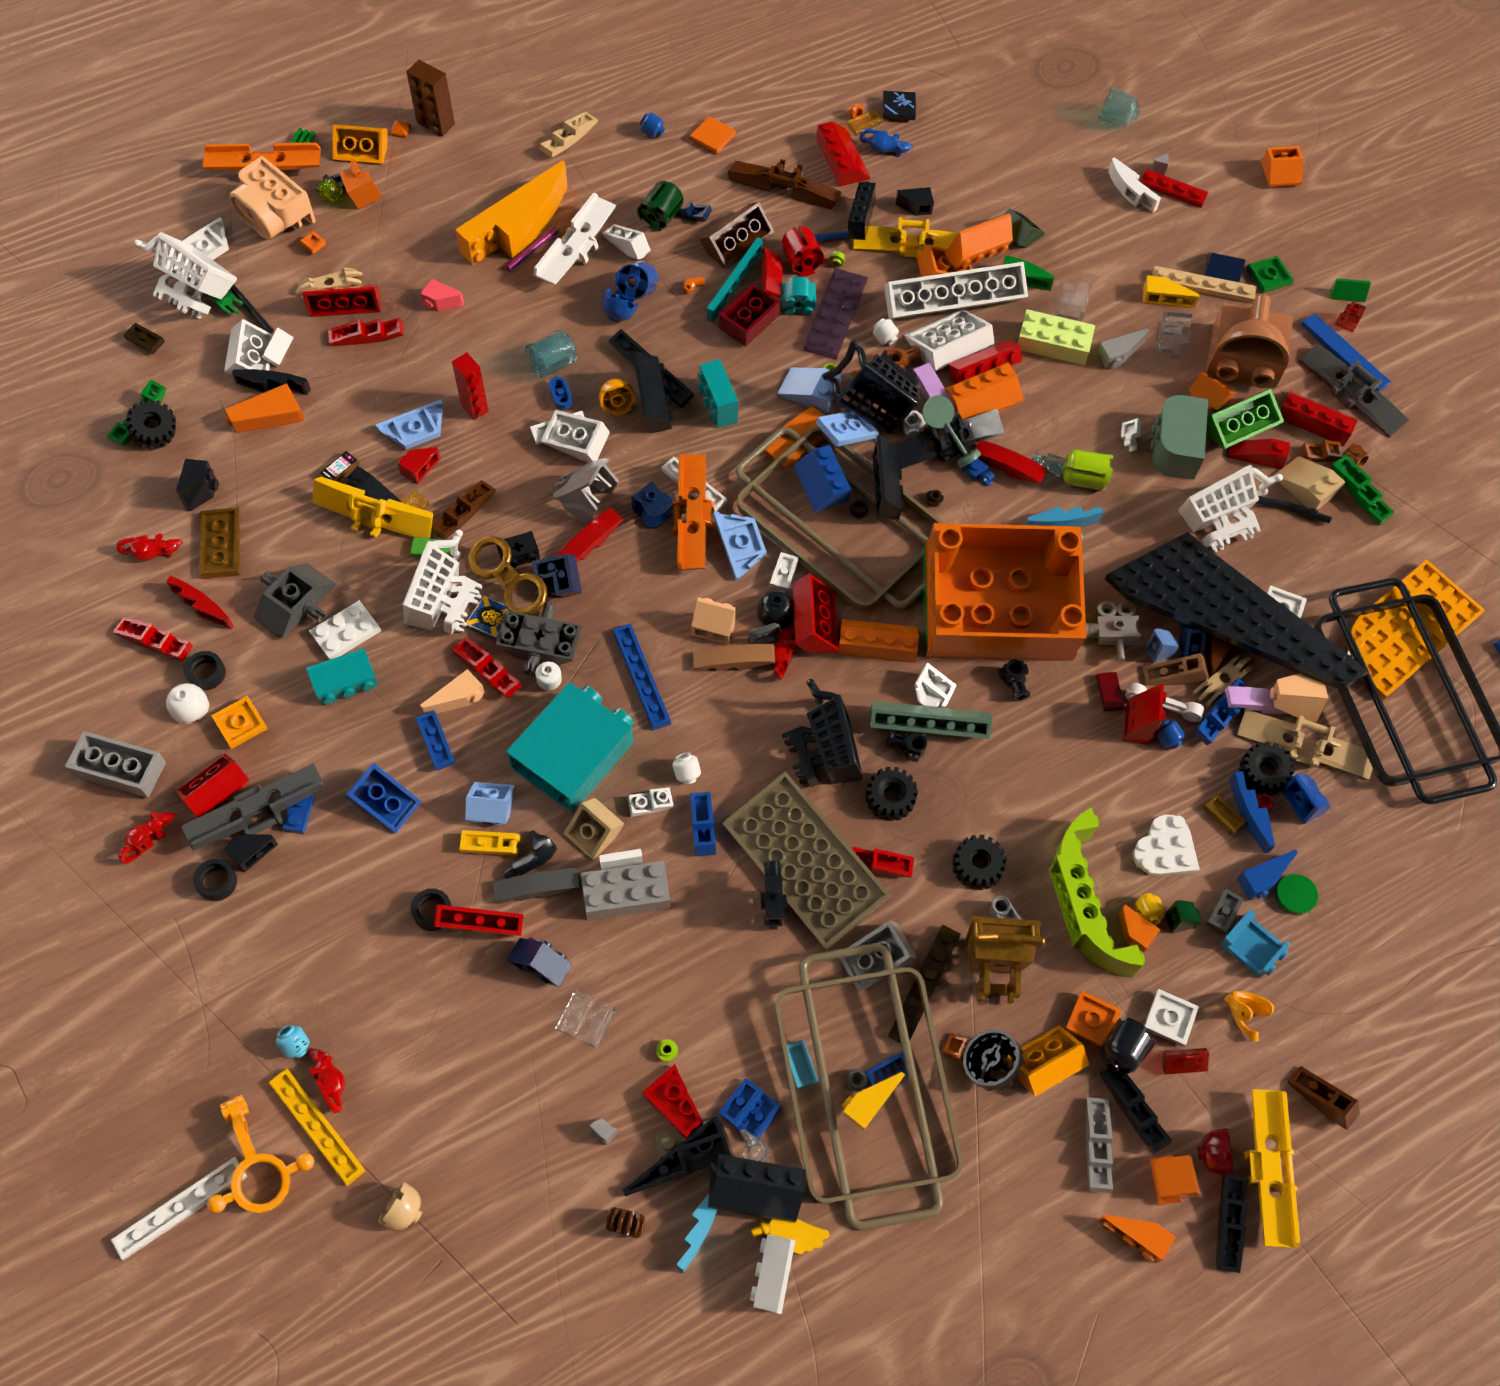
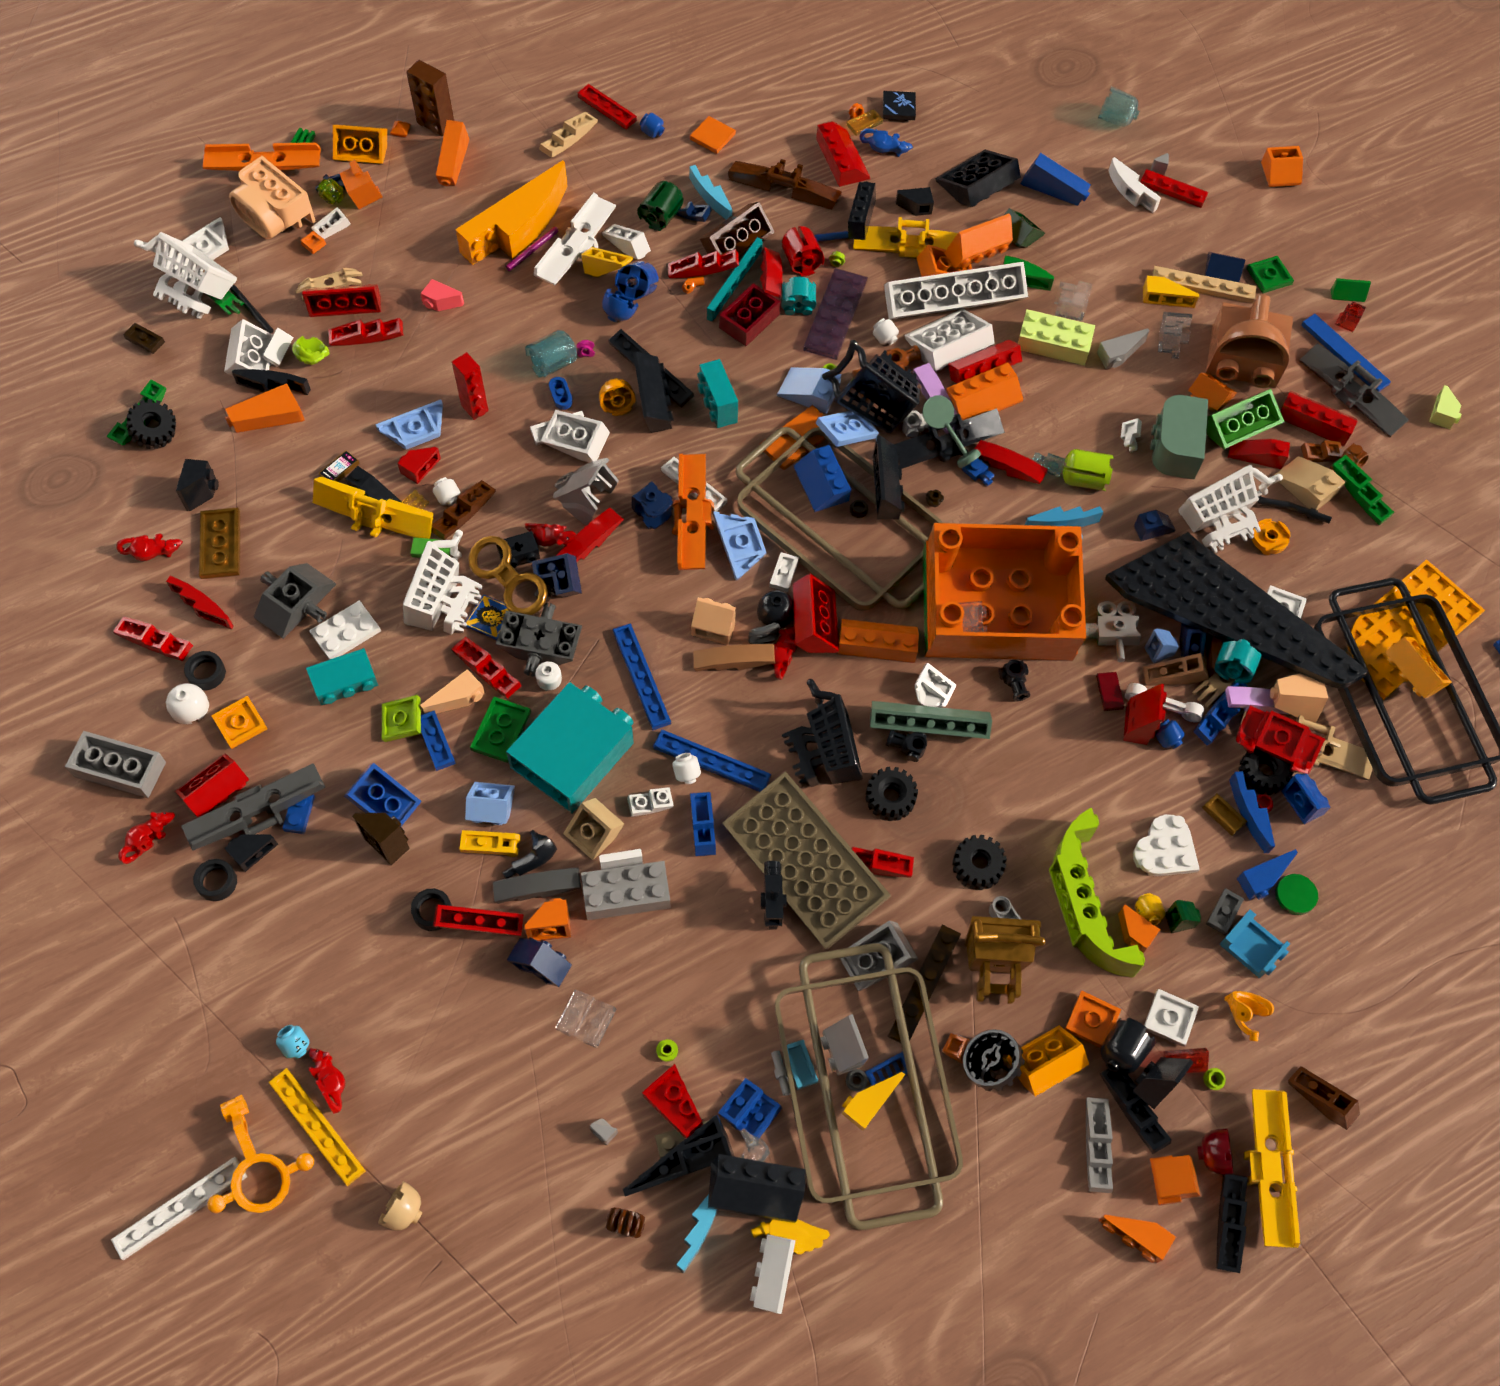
(310, 350): none -> lime hair
(332, 217): none -> white slope
(383, 834): none -> dark brown slope
(401, 718): none -> lime tile
(446, 491): none -> white head
(452, 153): none -> orange slope
(500, 728): none -> green plate
(548, 535): none -> red animal
(550, 921): none -> orange slope
(585, 344): none -> dark pink plate
(600, 261): none -> yellow slope
(607, 106): none -> red plate
(699, 265): none -> red slope
(712, 195): none -> medium azure slope
(713, 761): none -> blue tile
(780, 1073): none -> light grey bar
(844, 1046): none -> light grey slope
(973, 616): none -> clear brick
(980, 177): none -> black slope
(1055, 181): none -> blue slope
(1153, 525): none -> dark blue slope
(1160, 1079): none -> black slope
(1220, 1079): none -> lime plate
(1237, 661): none -> teal brick
(1267, 545): none -> light orange plate
(1280, 738): none -> red piece
(1417, 667): none -> light orange slope
(1446, 409): none -> yellowish green slope

